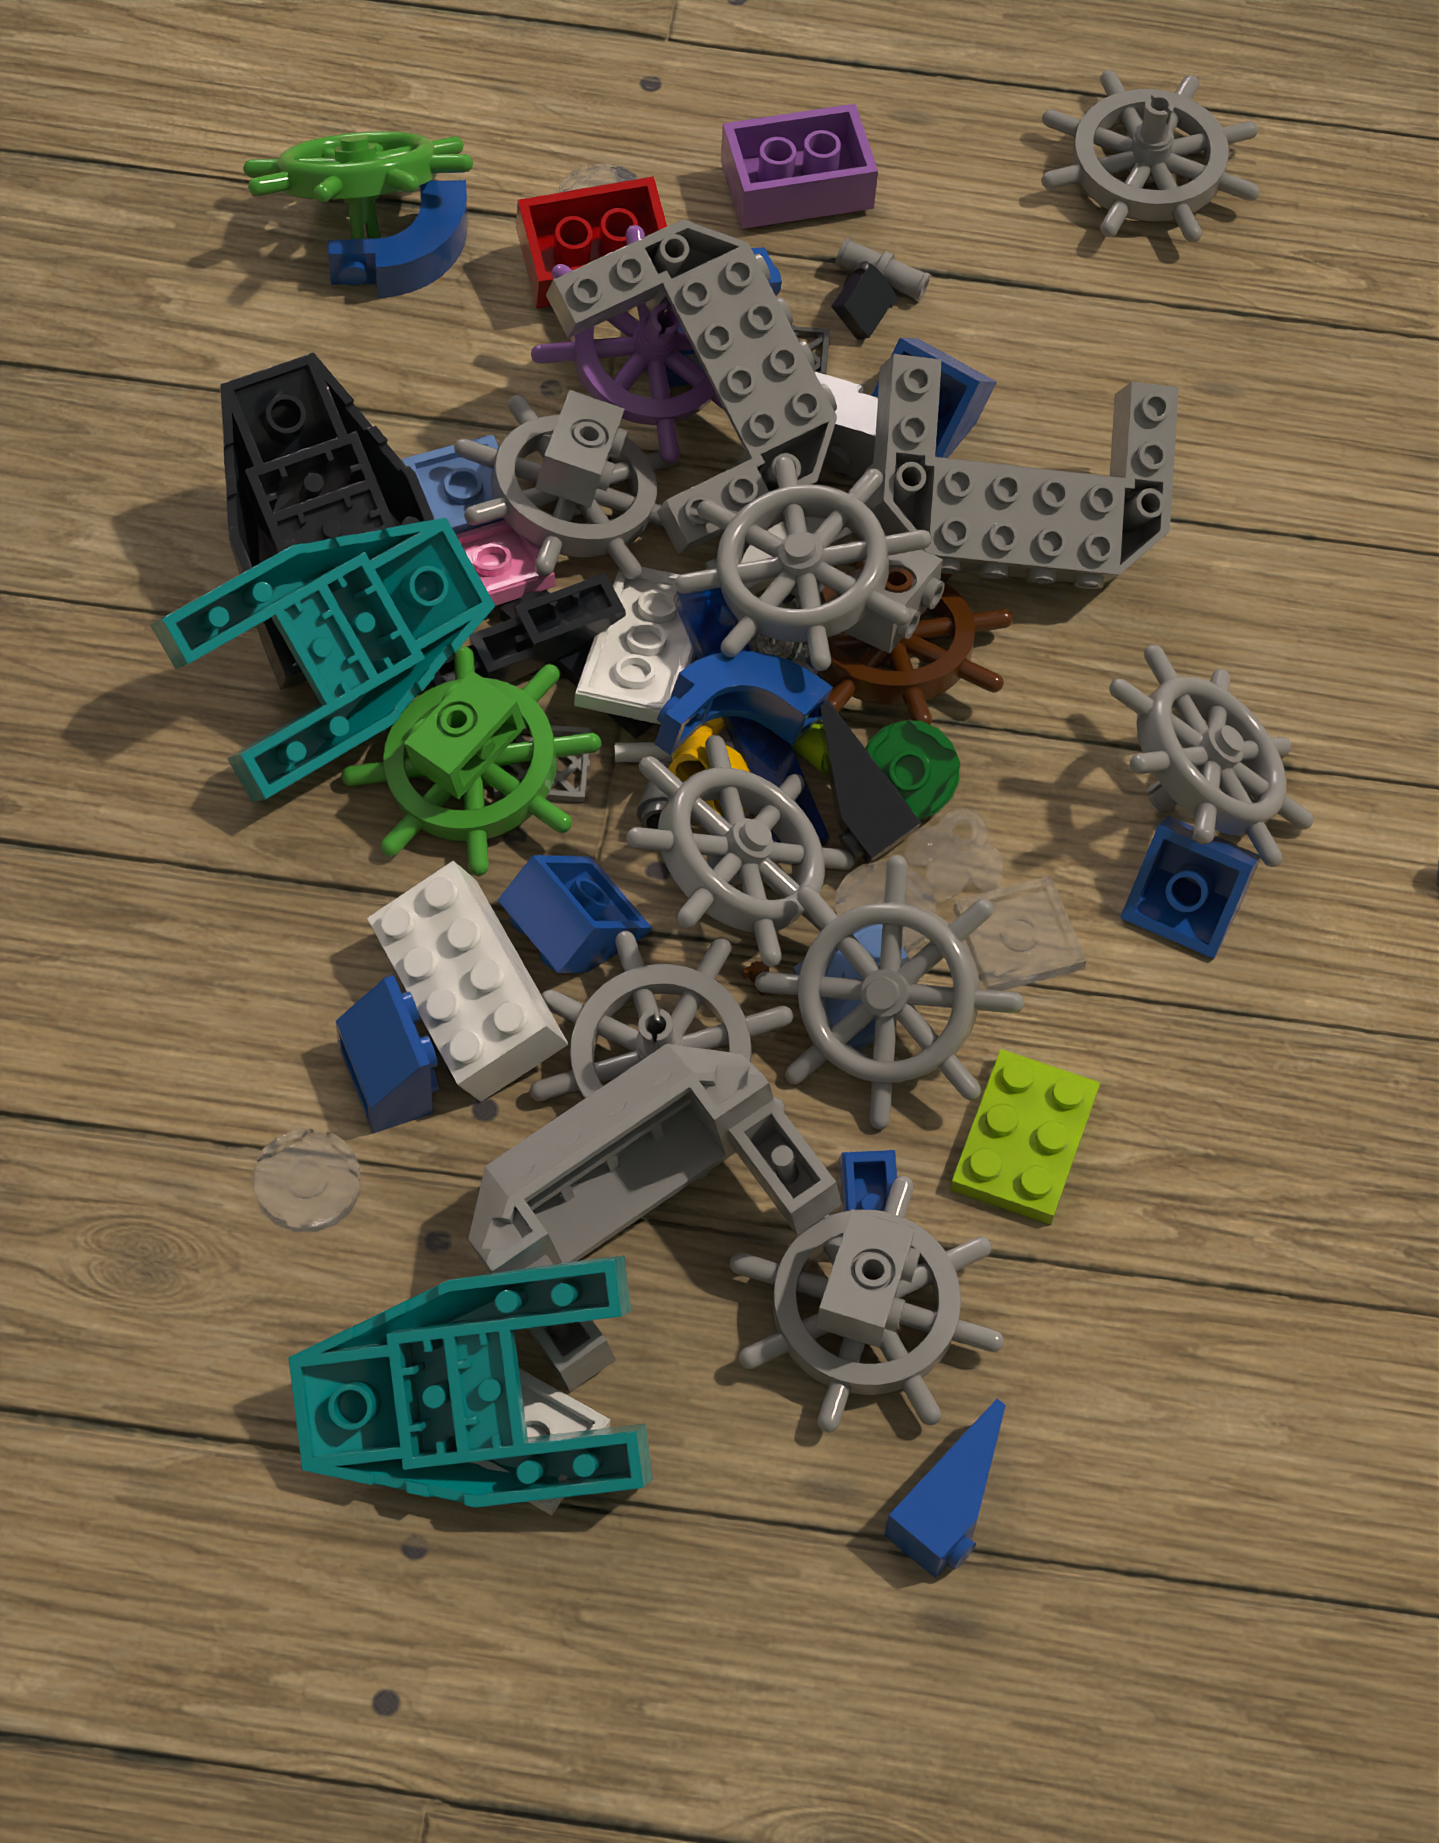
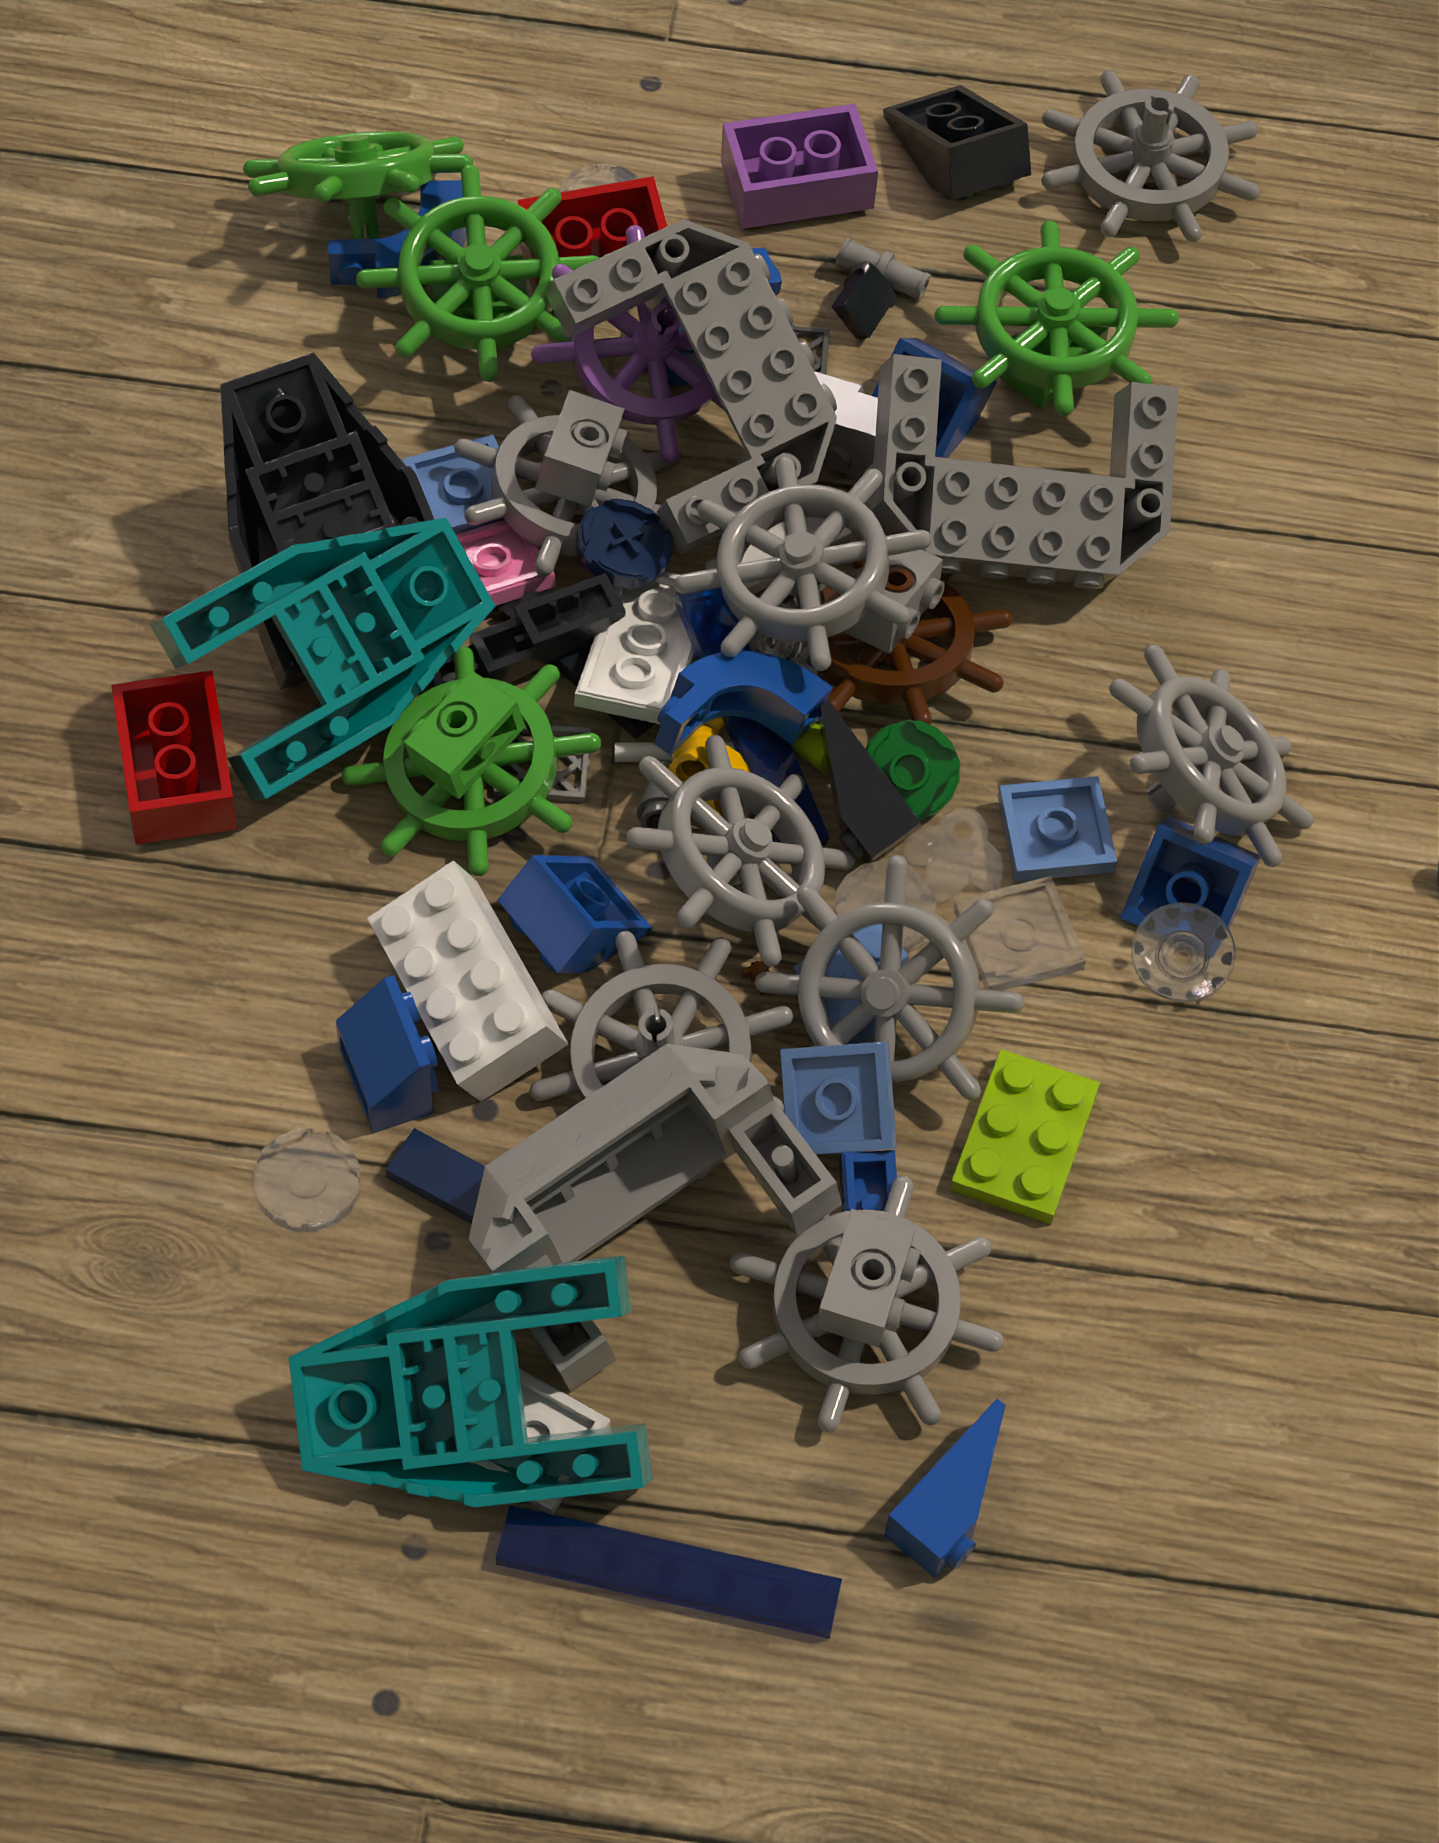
(174, 757): none -> red brick
(437, 1174): none -> dark blue tile
(479, 289): none -> bright green piece
(624, 543): none -> dark blue tile
(669, 1571): none -> clear blue tile
(840, 1096): none -> medium blue plate
(962, 141): none -> black slope
(1056, 828): none -> medium blue plate
(1064, 340): none -> bright green piece
(1187, 930): none -> clear dish

